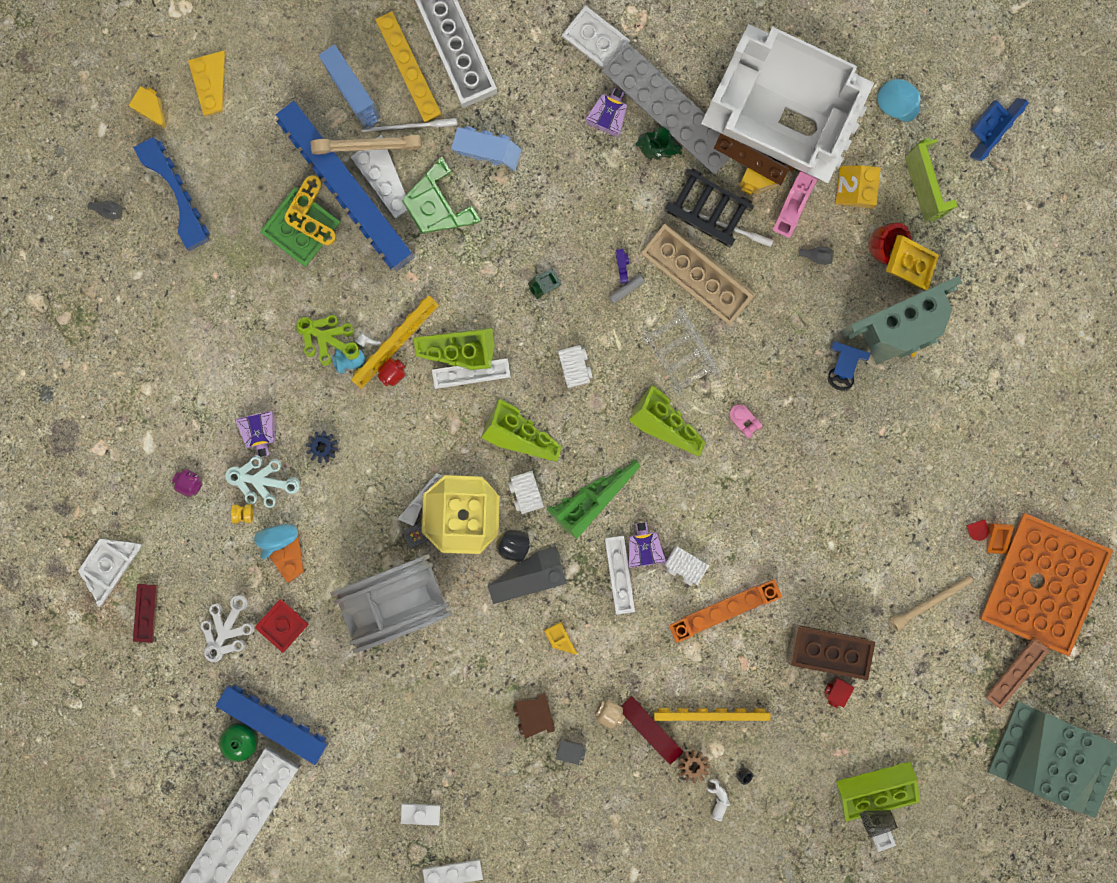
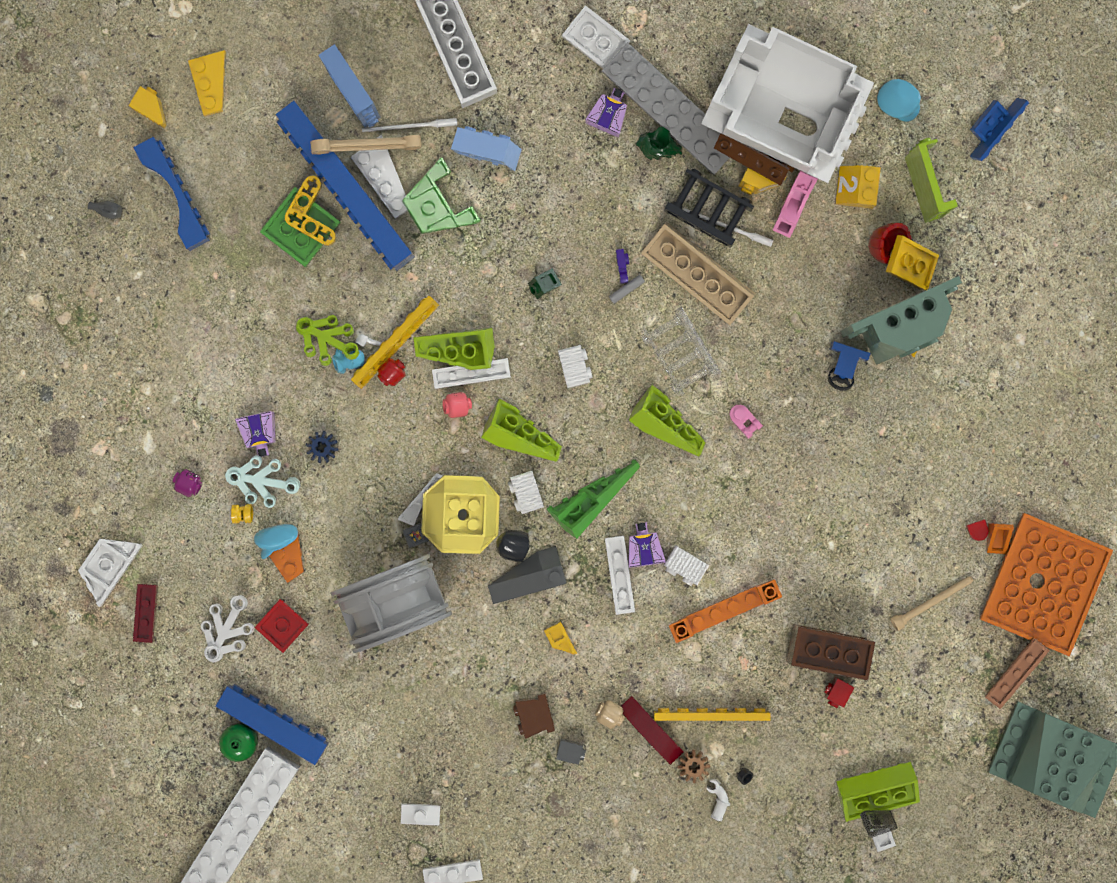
(408, 67): yellow plate -> none
(456, 405): none -> coral head
(819, 255): dark grey piece -> none

